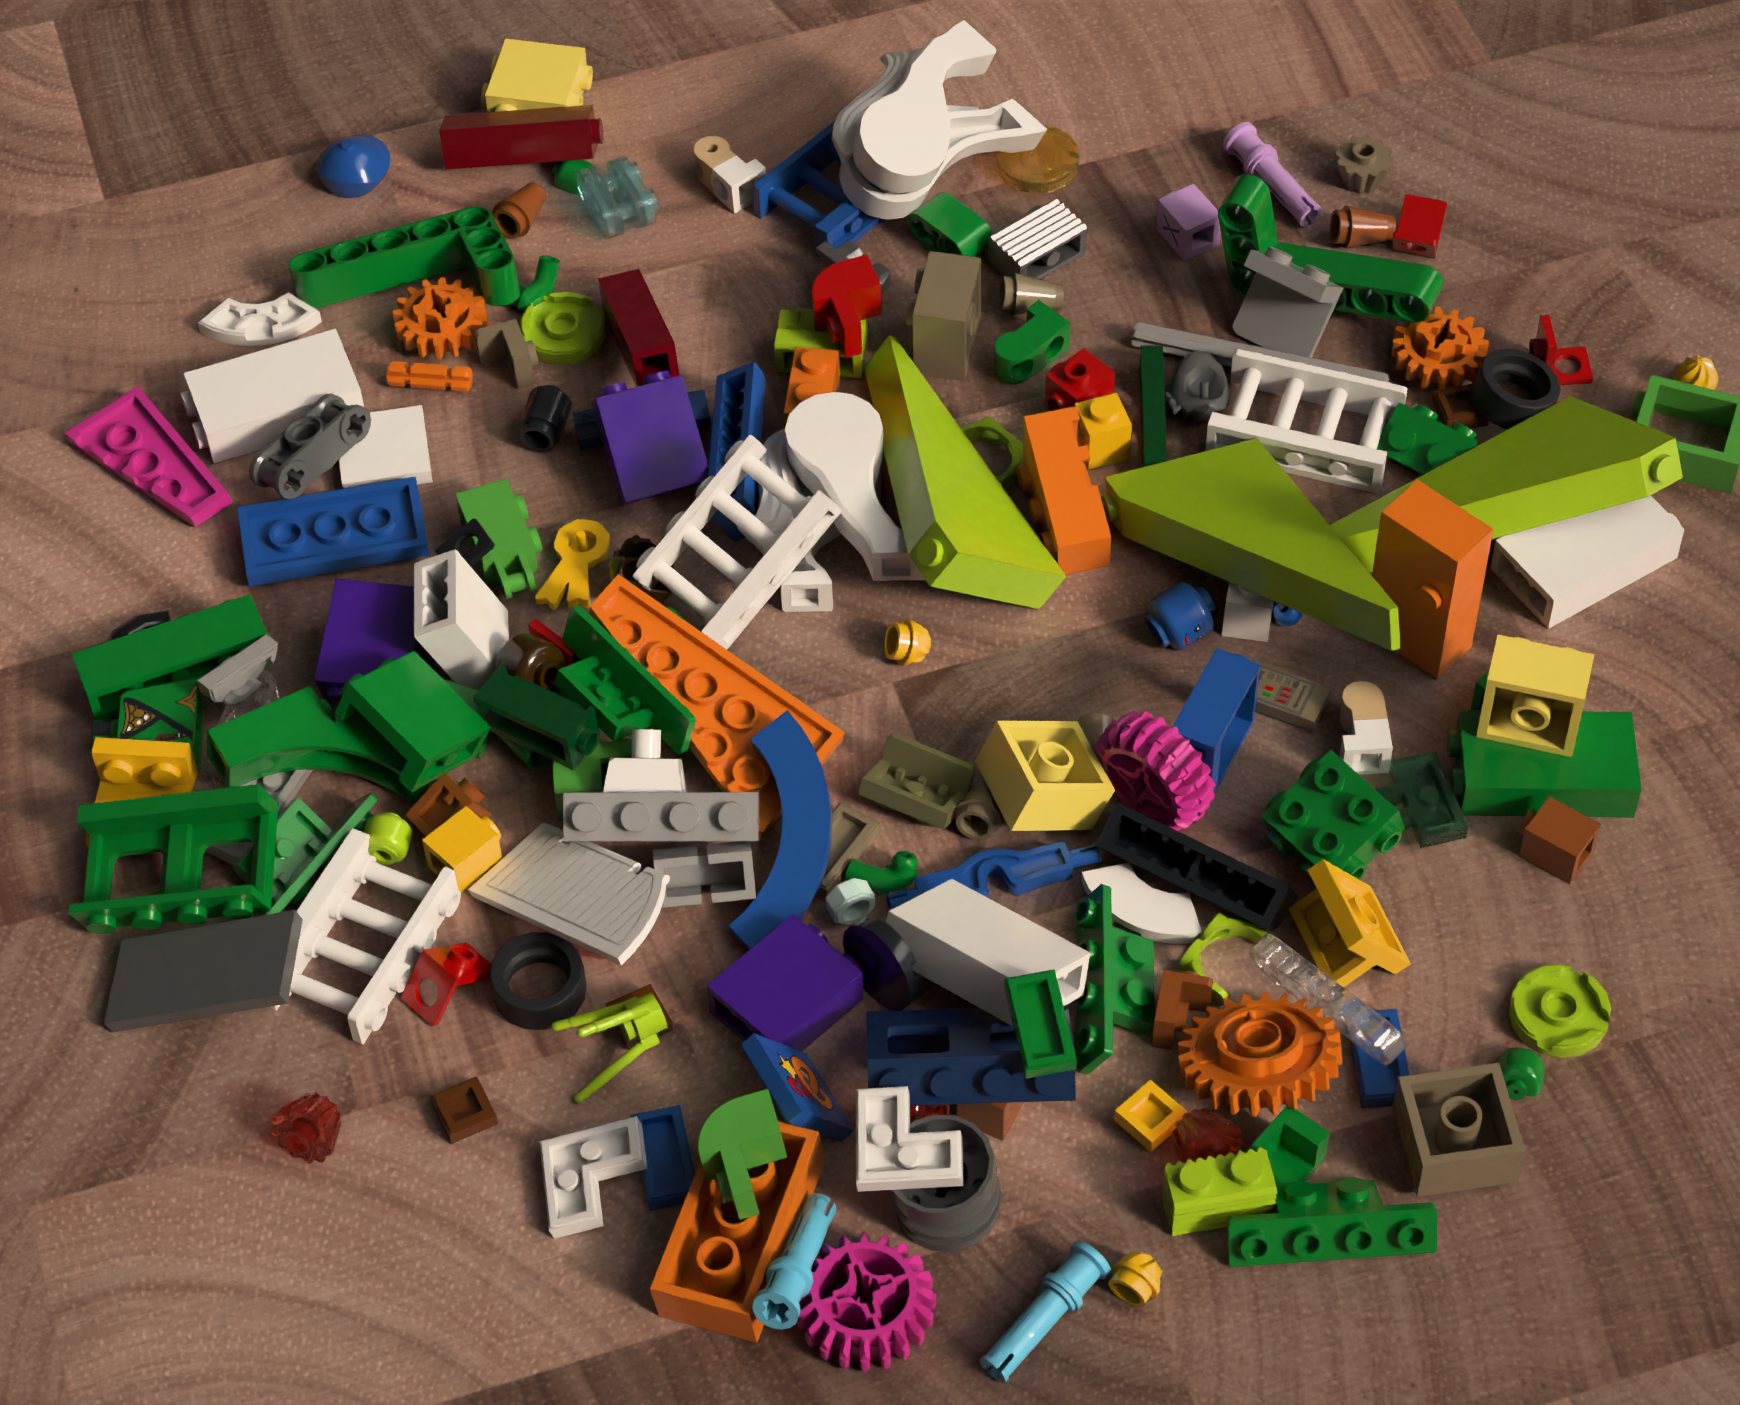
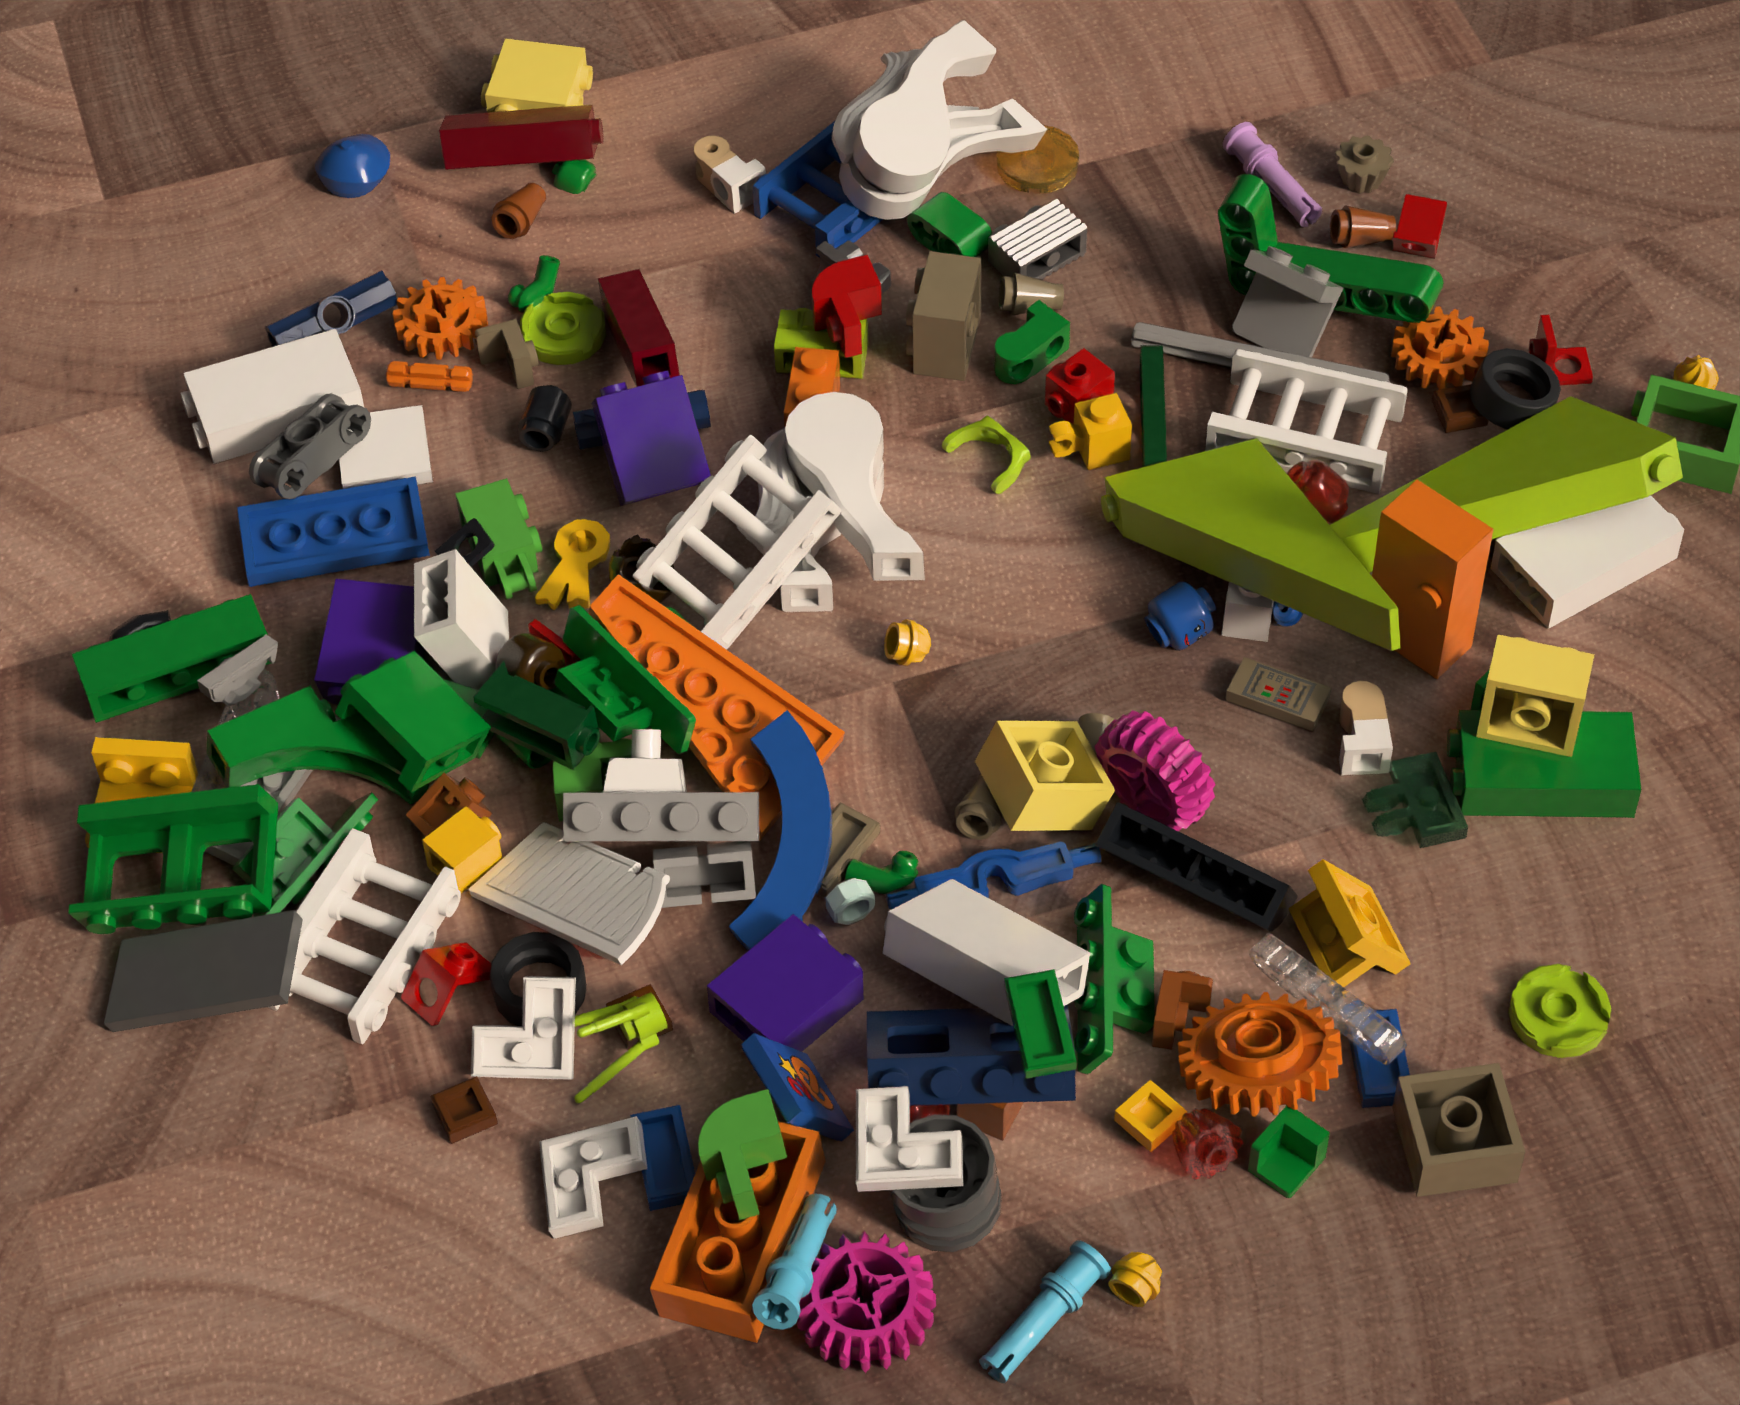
(150, 455): dark pink wing -> none
(159, 714): green torso -> none
(259, 323): white tile -> none
(308, 1127): clear red piece -> none
(355, 304): none -> dark blue piece
(388, 837): lime piece -> none
(410, 254): green beam -> none
(541, 1045): none -> white tile
(628, 185): clear light blue brick -> none
(735, 417): blue brick -> none
(884, 963): black tile -> none
(918, 781): olive bracket -> none
(948, 501): lime slope -> none
(1062, 492): orange wedge -> none
(1143, 909): white tile -> none
(1188, 222): lavender brick -> none
(1198, 387): dark grey hat -> none
(1211, 1190): lime brick -> none
(1219, 928): lime cap -> none
(1221, 710): blue window -> none
(1322, 488): none -> clear red head
(1331, 1224): green bracket -> none
(1332, 818): green brick -> none
(1420, 441): green bracket -> none
(1522, 1072): green piece -> none
(1558, 839): dark orange brick -> none

